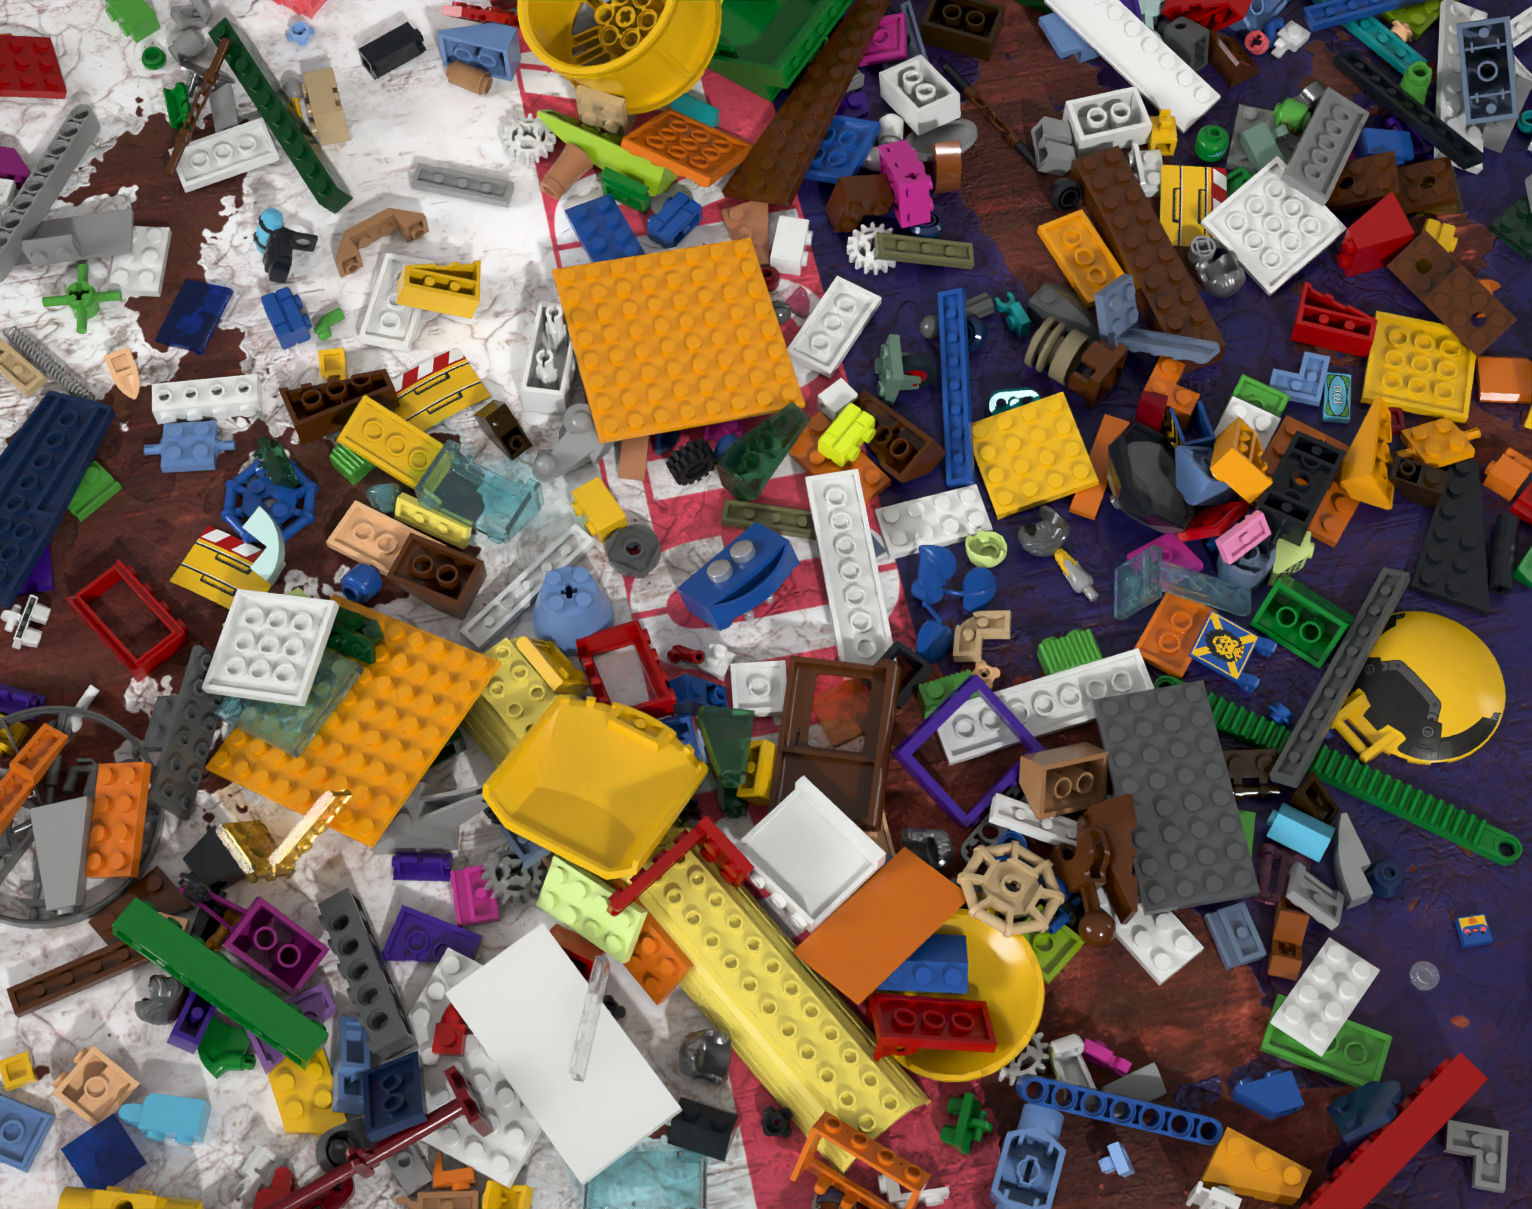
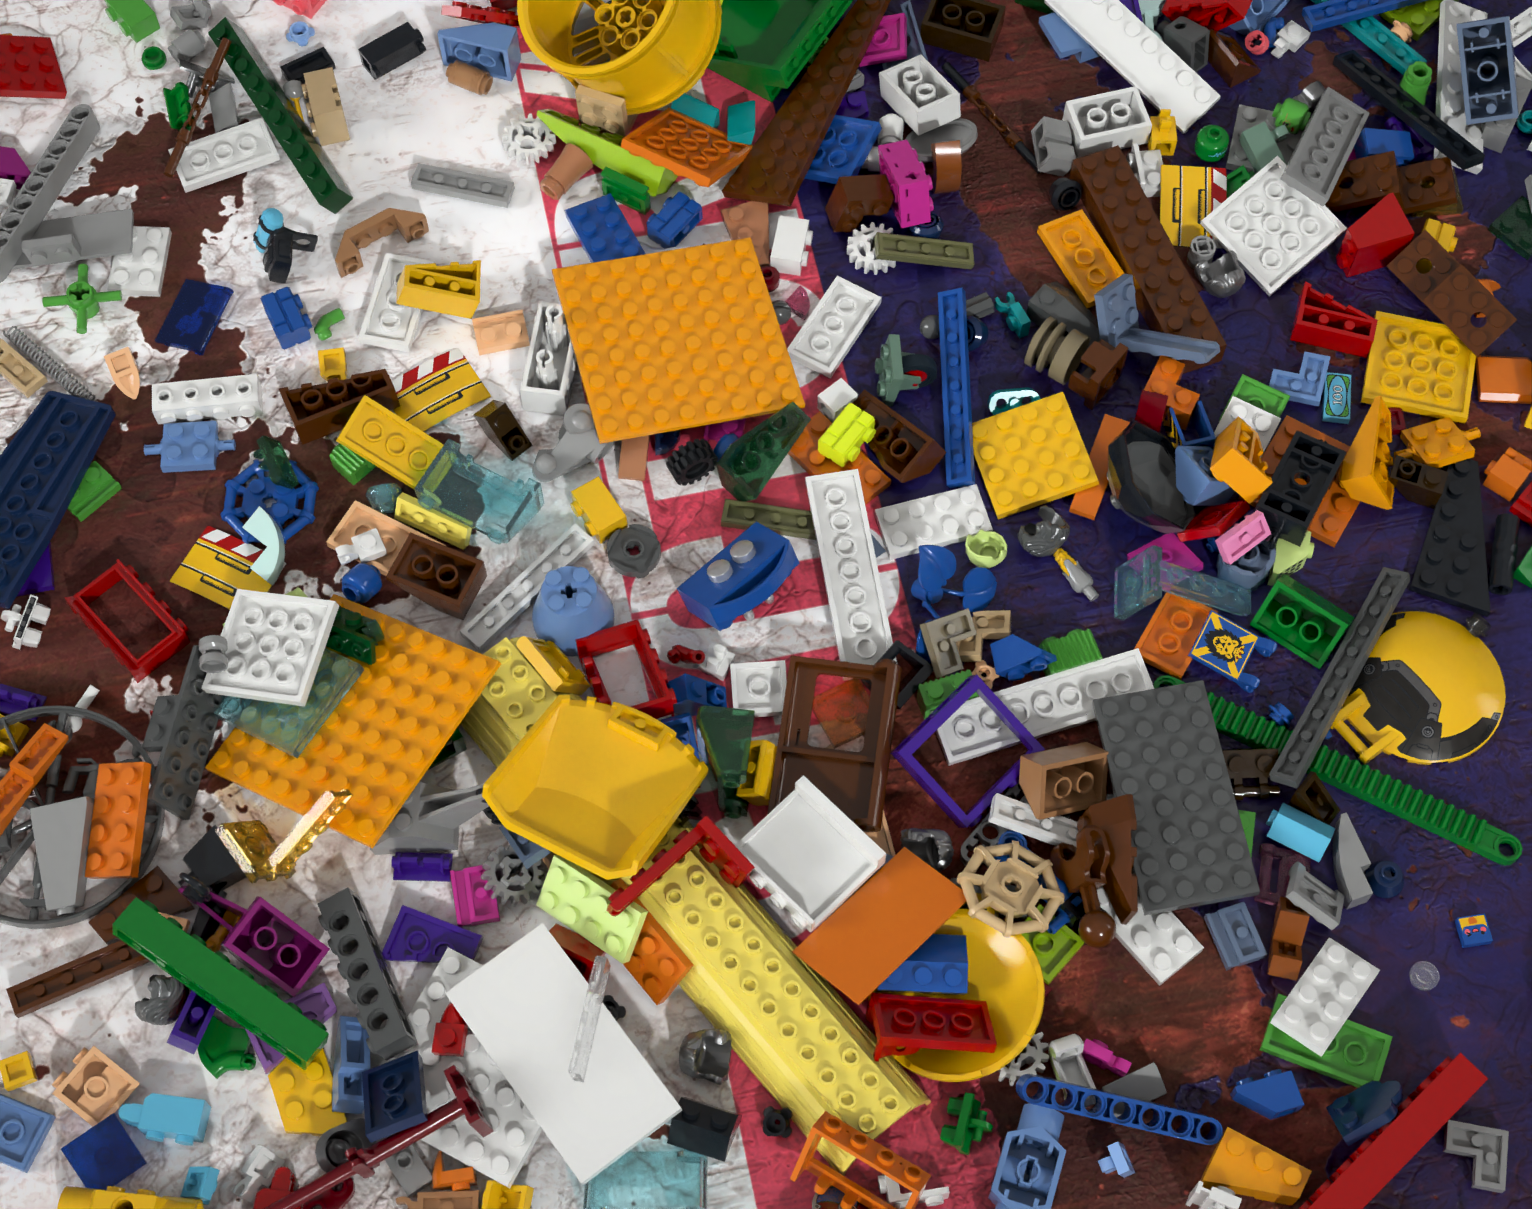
(200, 1183): none -> medium azure bracket
(213, 654): none -> light grey wheel
(310, 62): none -> black tile
(365, 546): none -> white plate
(500, 332): none -> light nougat plate
(741, 122): none -> teal slope
(941, 639): none -> dark tan plate
(1016, 657): none -> blue slope
(1478, 625): none -> clear smoke plate

